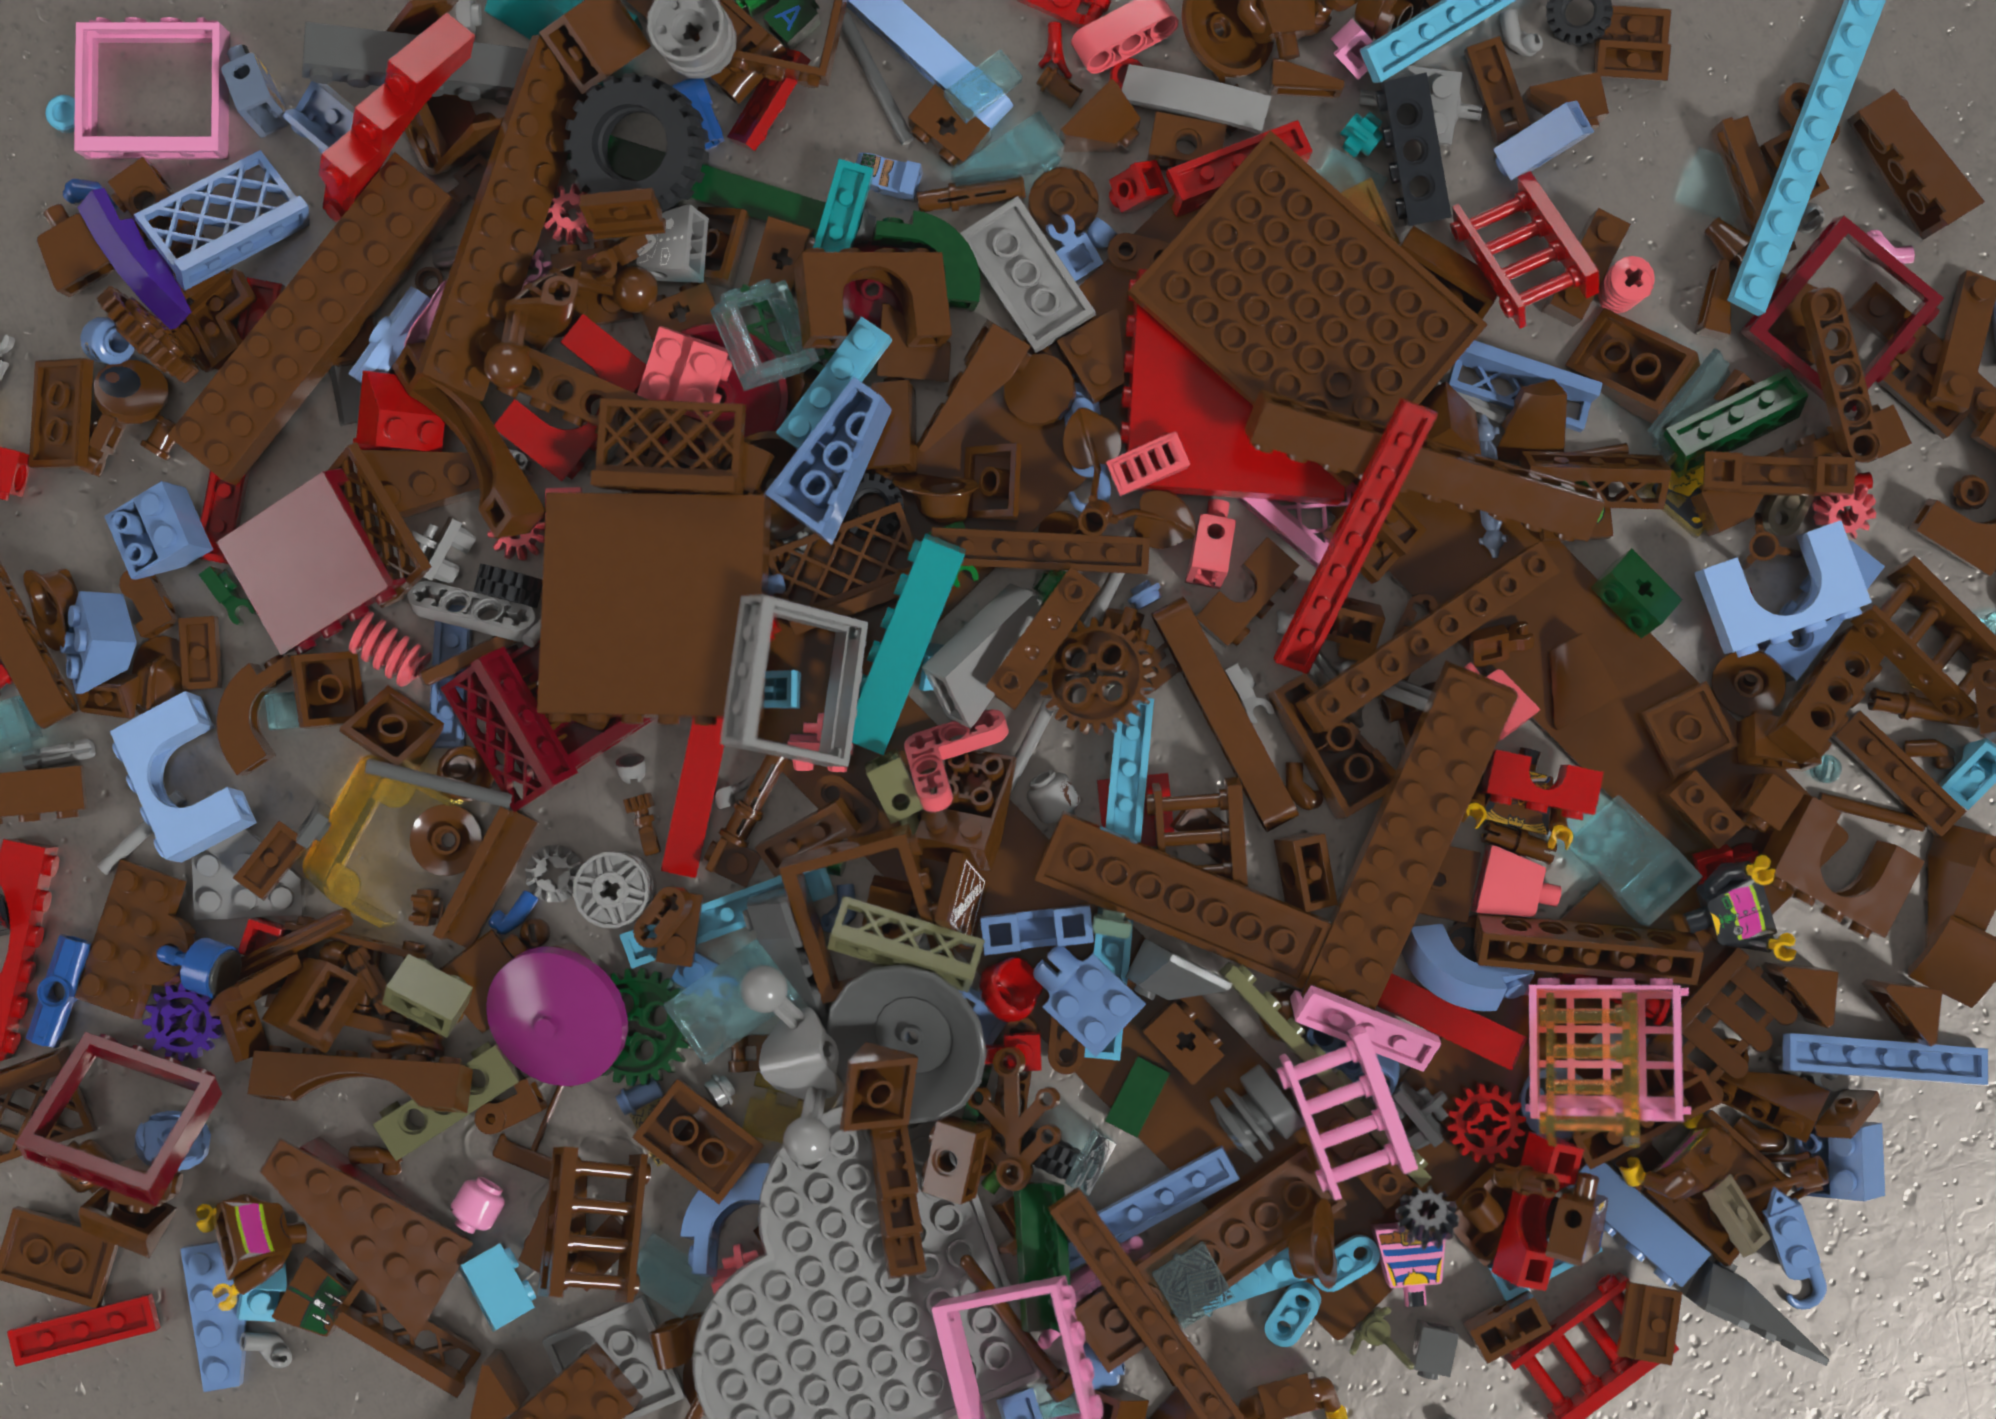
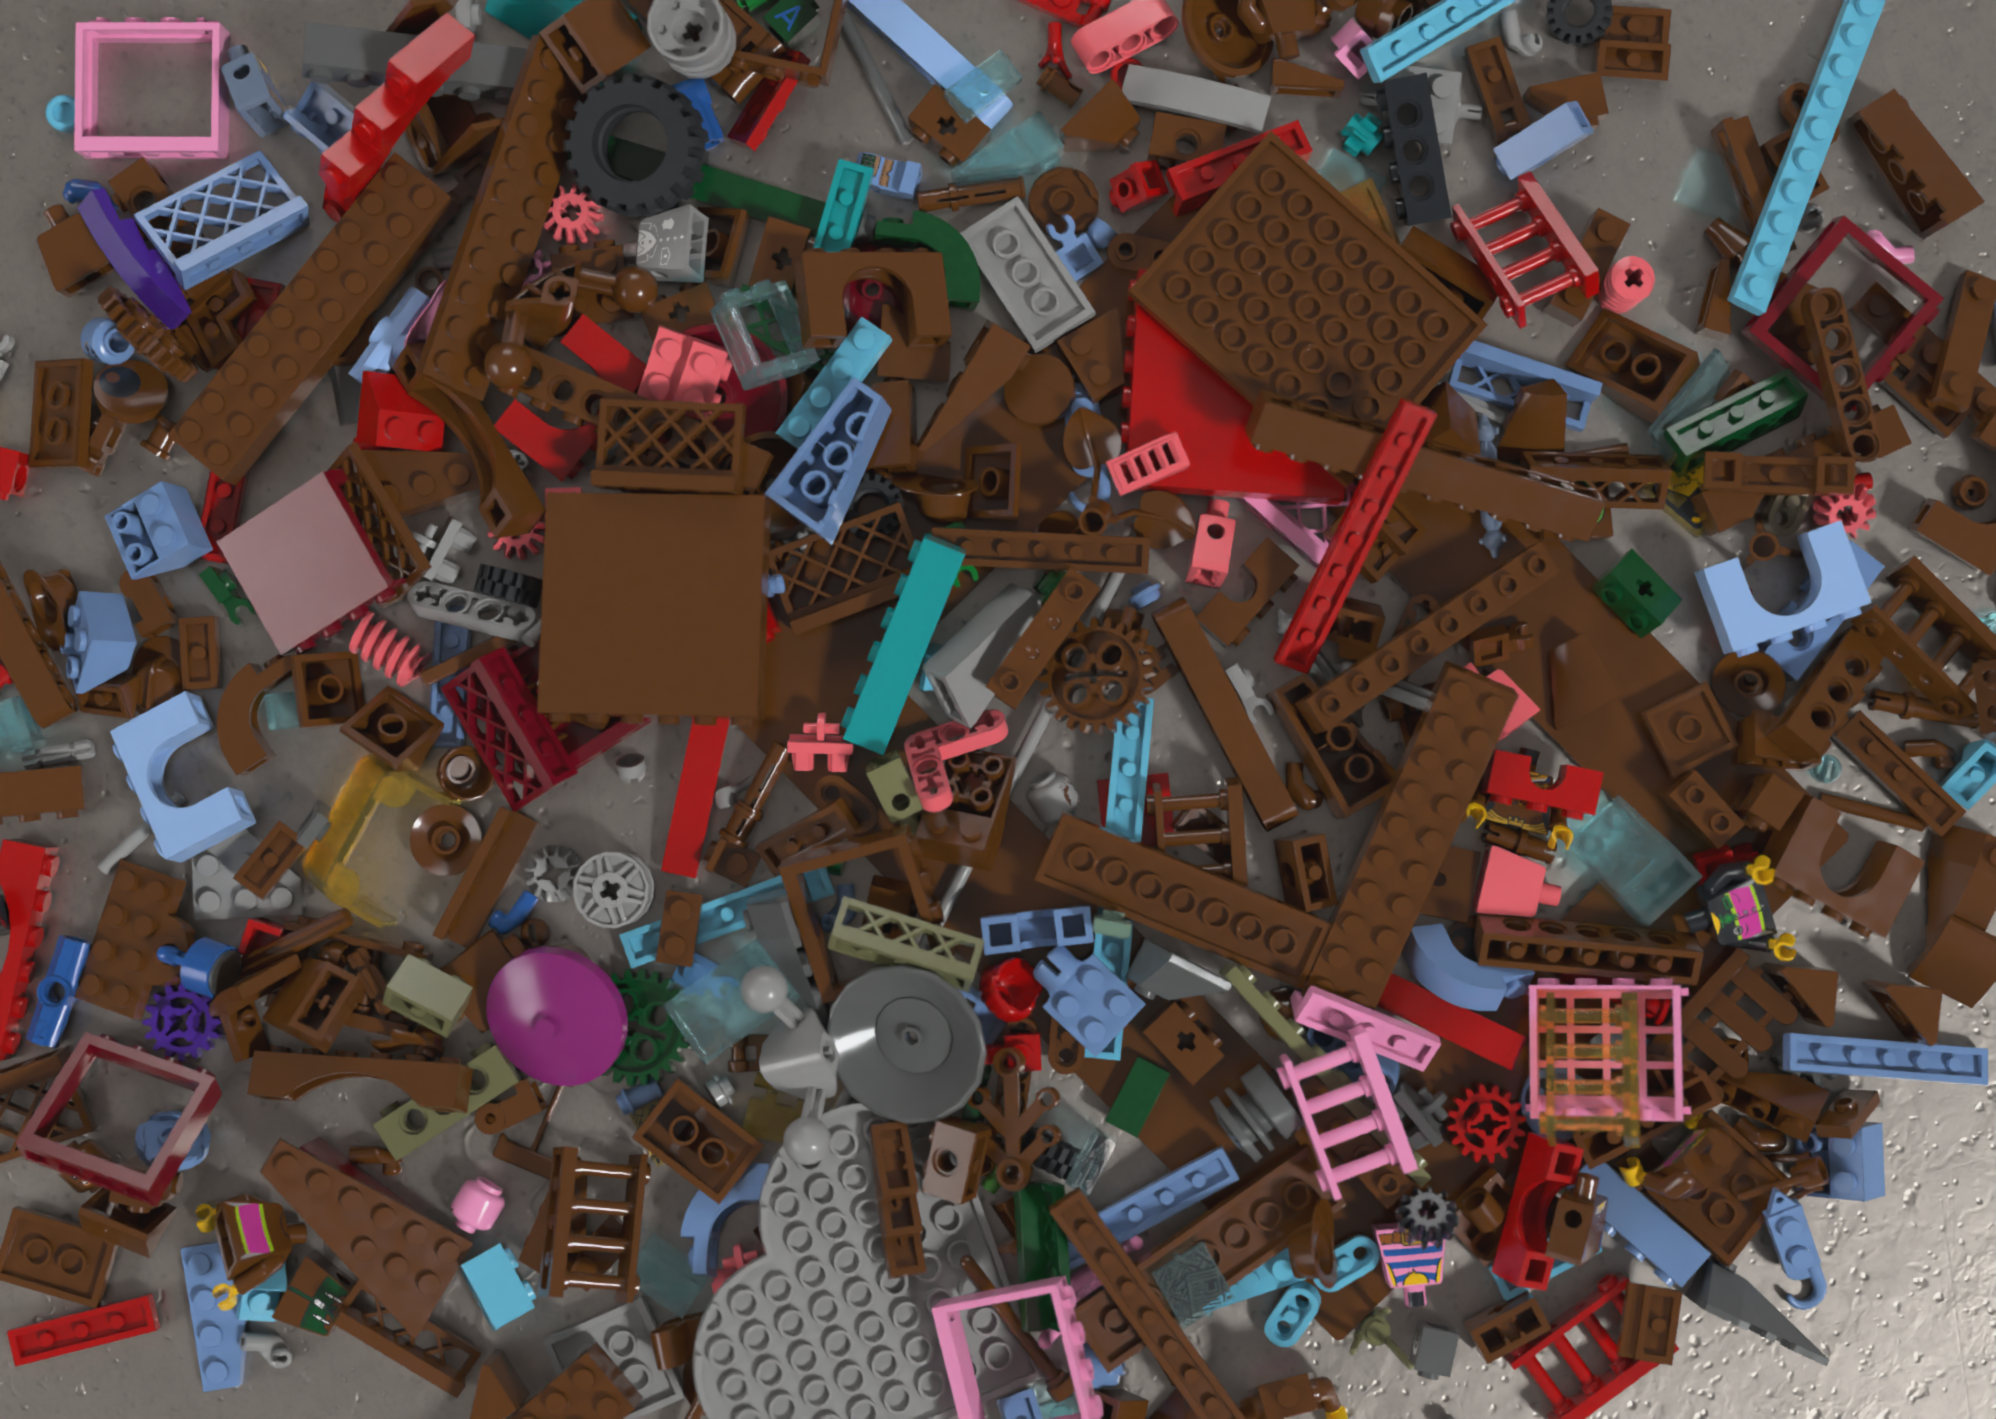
(426, 907): reddish brown plate -> none
(438, 783): dark grey bar -> none
(621, 251): reddish brown plate -> none
(623, 213): reddish brown plate -> none
(648, 836): reddish brown piece -> none
(668, 922): reddish brown beam -> none
(749, 673): light grey window -> none
(782, 689): medium azure slope -> none
(878, 1088): reddish brown slope -> none
(961, 896): reddish brown tile -> none
(1525, 1180): reddish brown pin -> none
(1736, 1215): dark tan plate -> none

